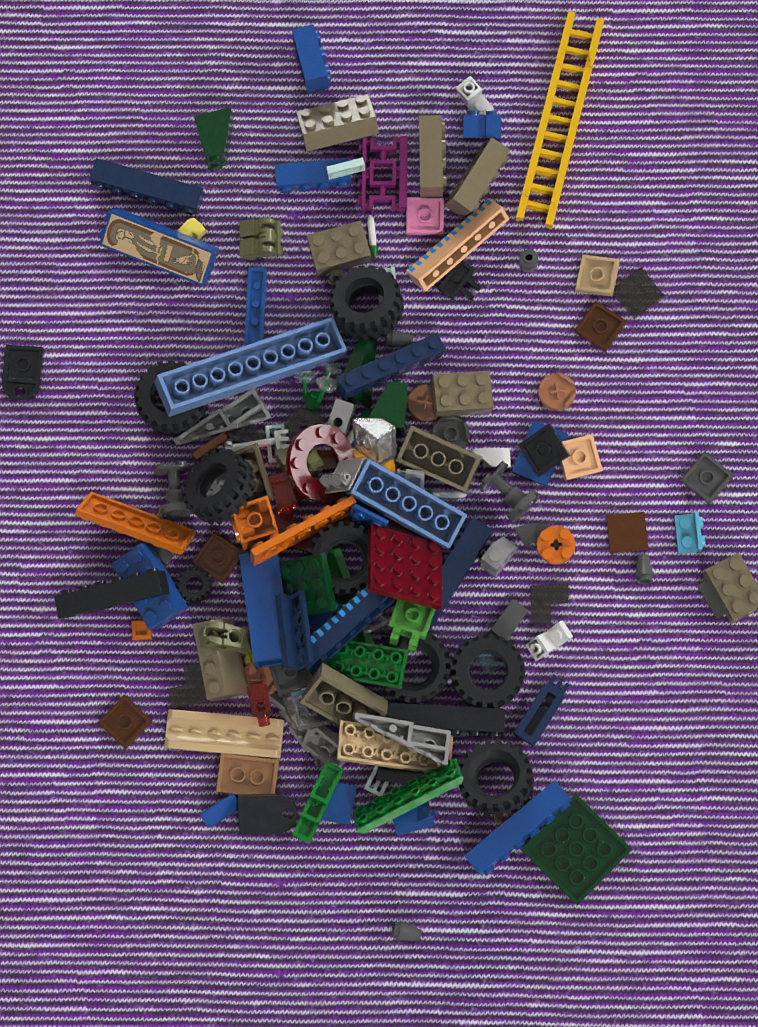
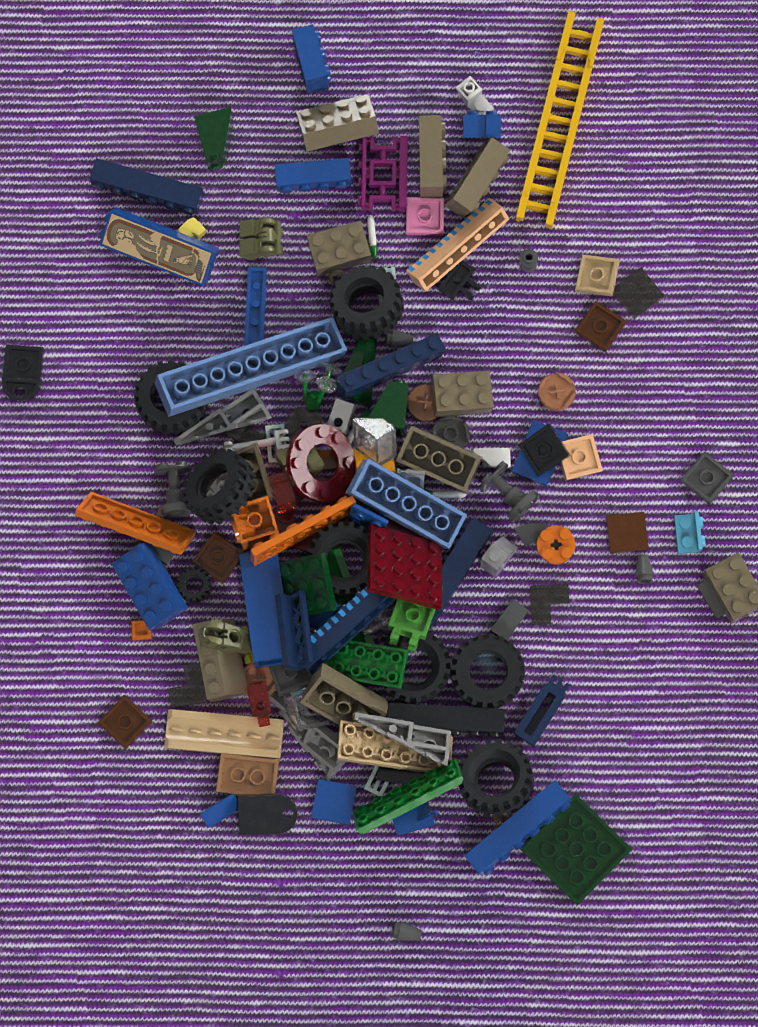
(111, 594): black brick -> none
(209, 446): reddish brown tile -> none
(317, 802): green slope -> none
(343, 476): light grey hinge -> none
(345, 168): light aqua tile -> none
(549, 640): white slope -> none

